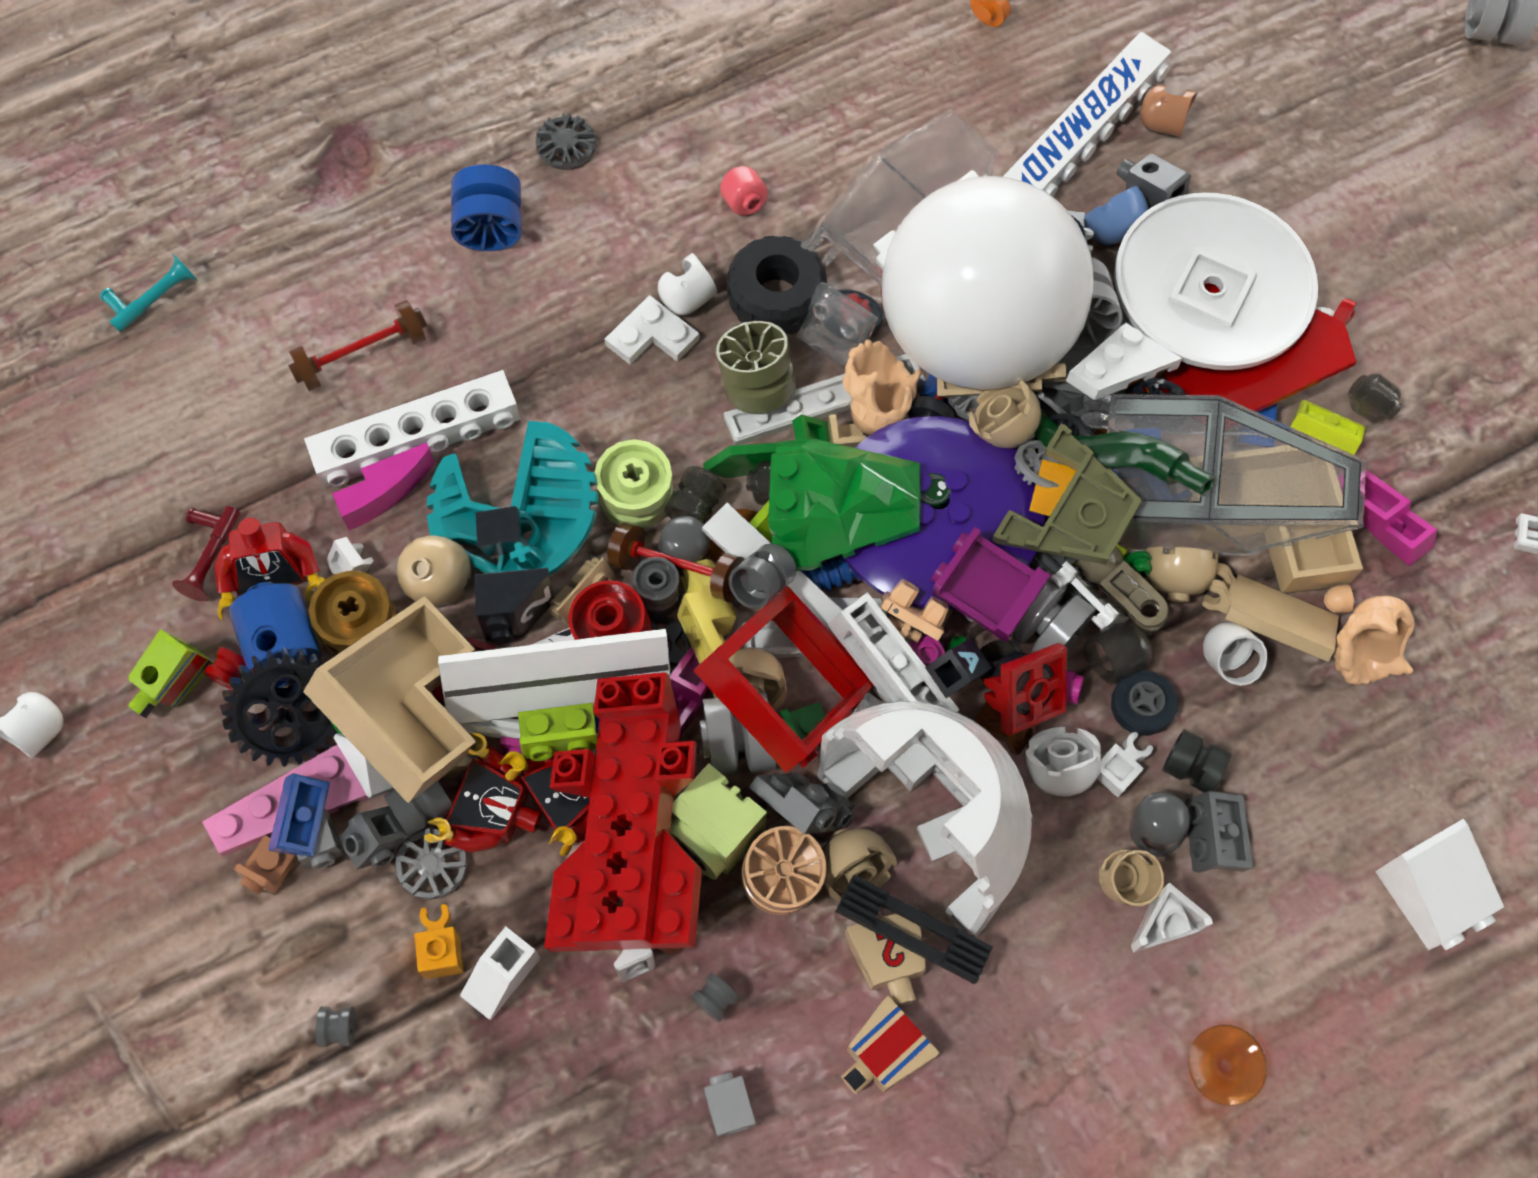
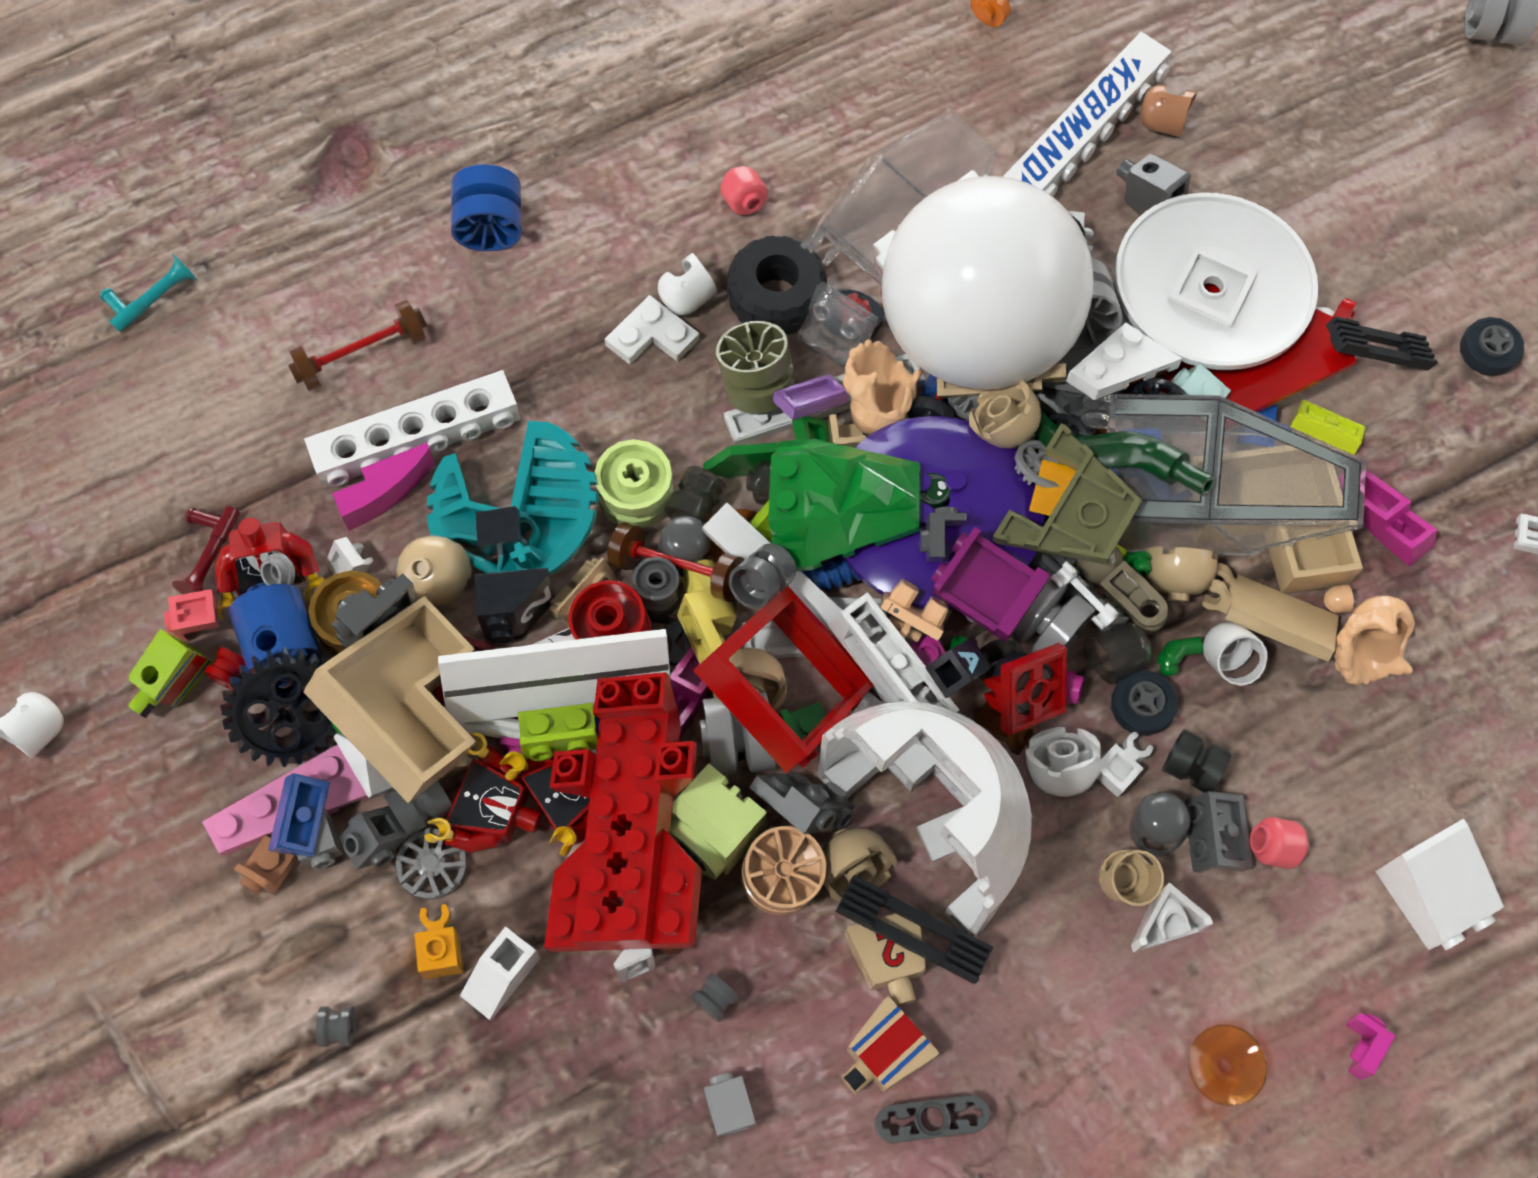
(191, 613): none -> coral bracket
(277, 570): none -> light grey plate
(363, 613): none -> dark grey plate
(565, 141): dark grey wheel -> none
(810, 397): none -> medium lavender tile
(933, 538): none -> dark grey bracket
(959, 1105): none -> dark grey beam
(1115, 217): medium blue cylinder -> none
(1174, 652): none -> green arm
(1200, 382): none -> light aqua bracket
(1279, 843): none -> coral head
(1352, 339): none -> black container
(1369, 1051): none -> dark pink bracket
(1375, 398): clear smoke head -> none
(1504, 343): none -> black wheel

